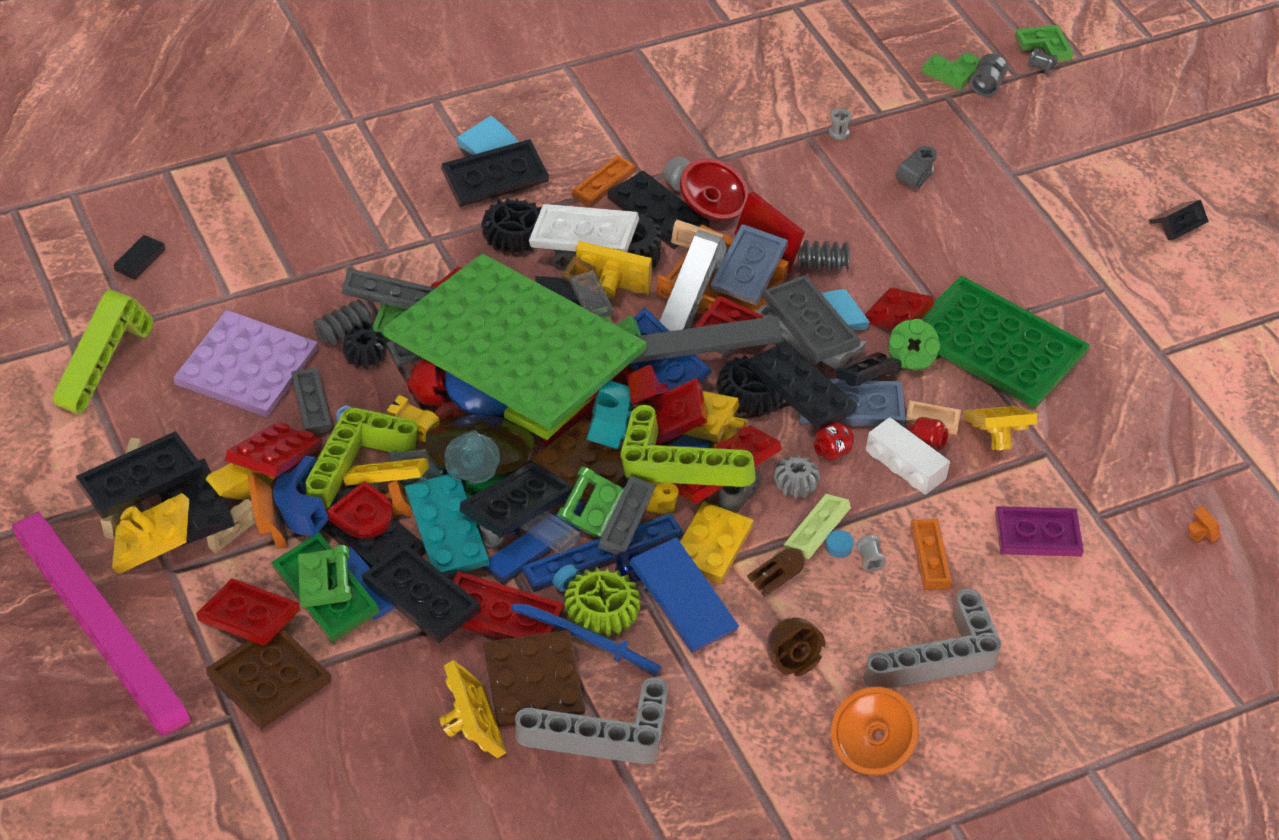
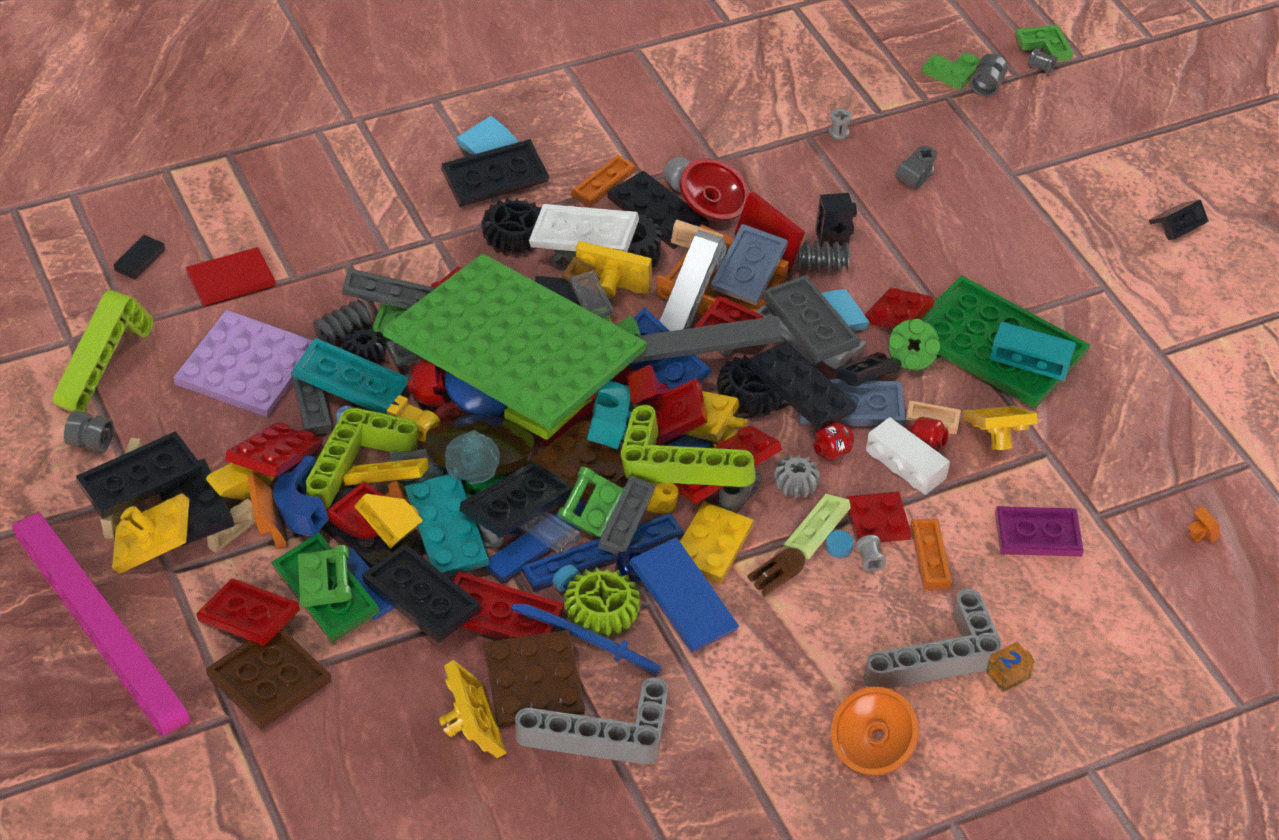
(84, 430): none -> dark grey wheel
(230, 276): none -> red tile
(350, 376): none -> teal plate
(389, 517): none -> yellow slope
(795, 646): reddish brown cylinder -> none
(835, 218): none -> black brick
(879, 516): none -> red plate
(1010, 666): none -> clear yellow brick
(1032, 351): none -> teal brick

